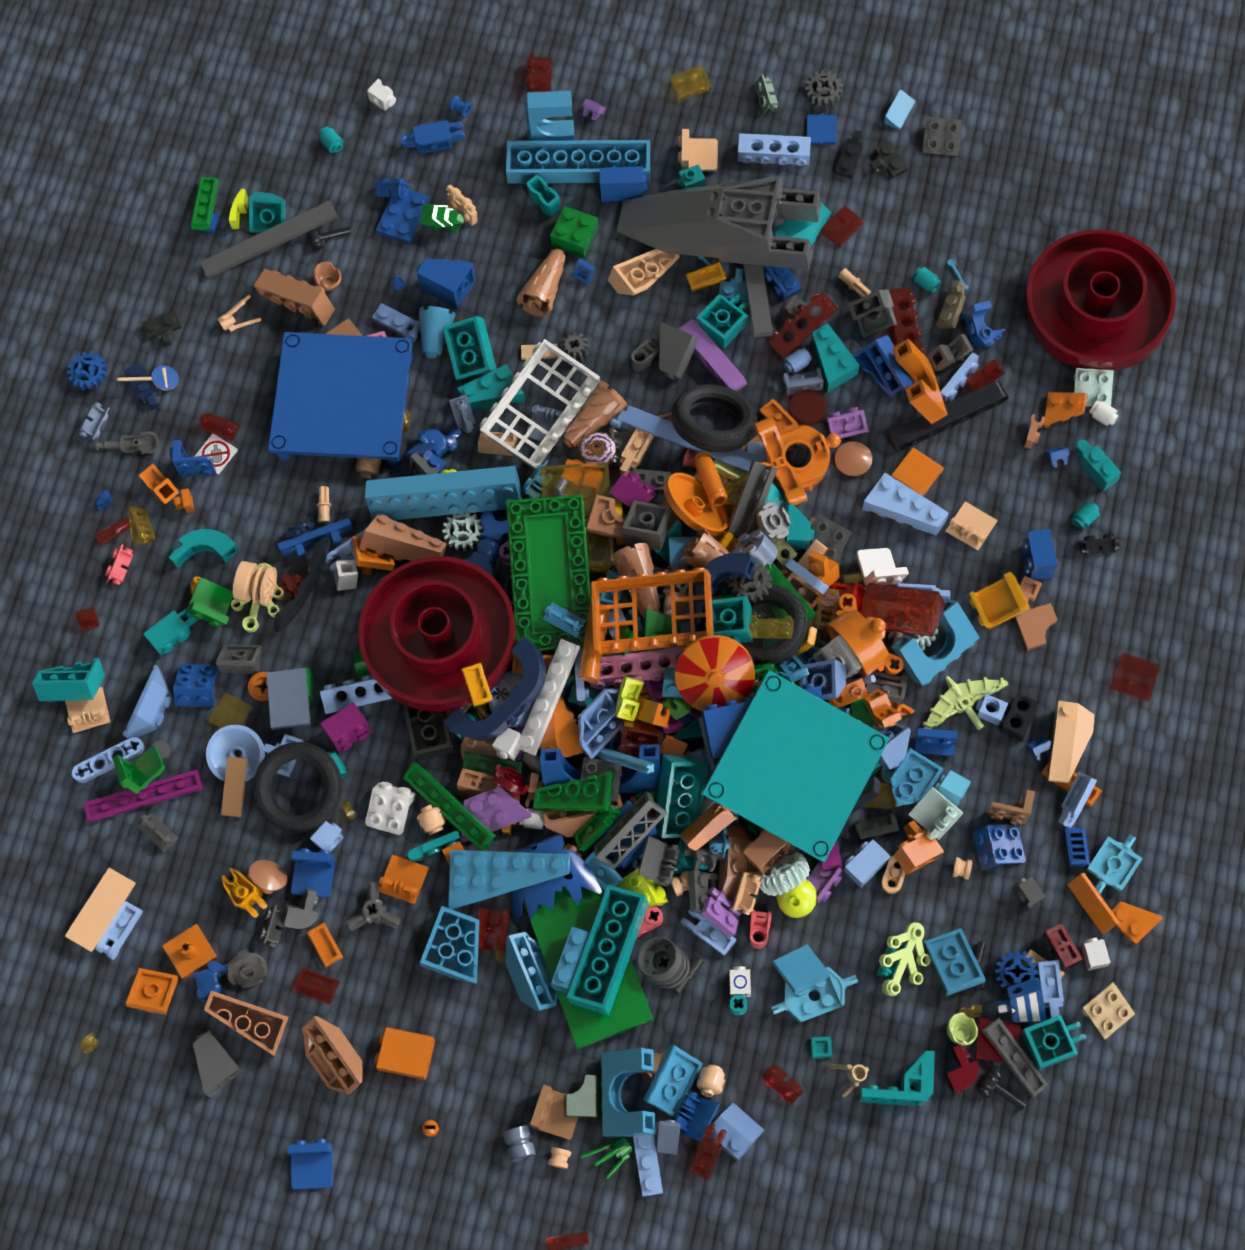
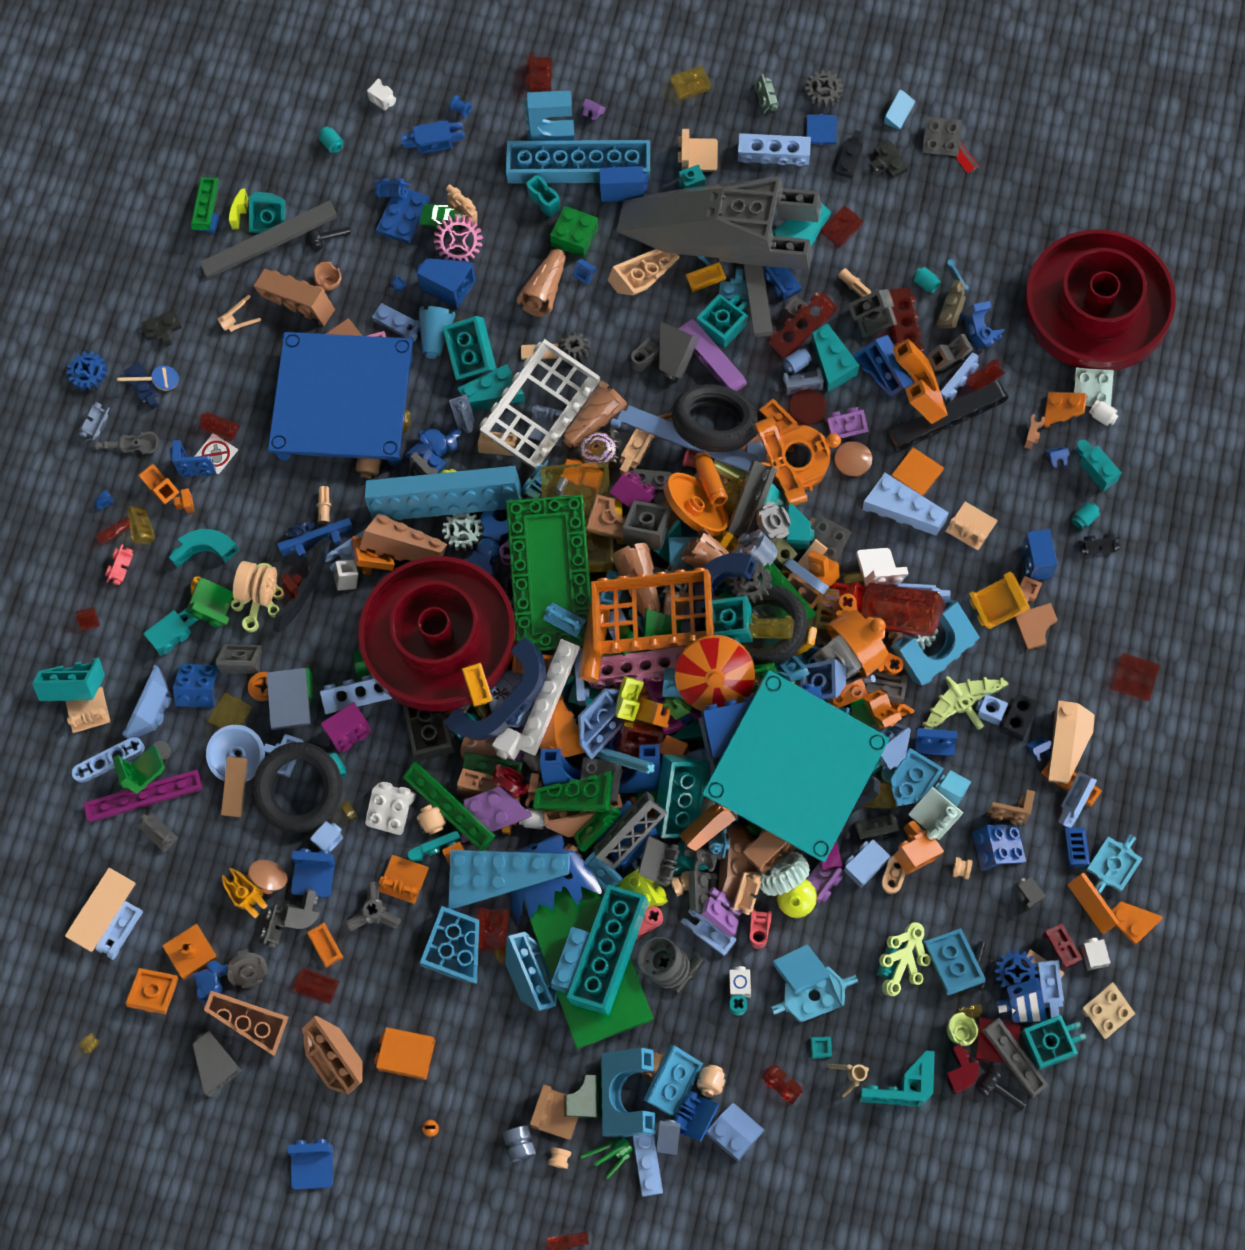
(464, 233): none -> bright pink gear
(708, 1153): clear red hinge -> none
(966, 159): none -> red sticker

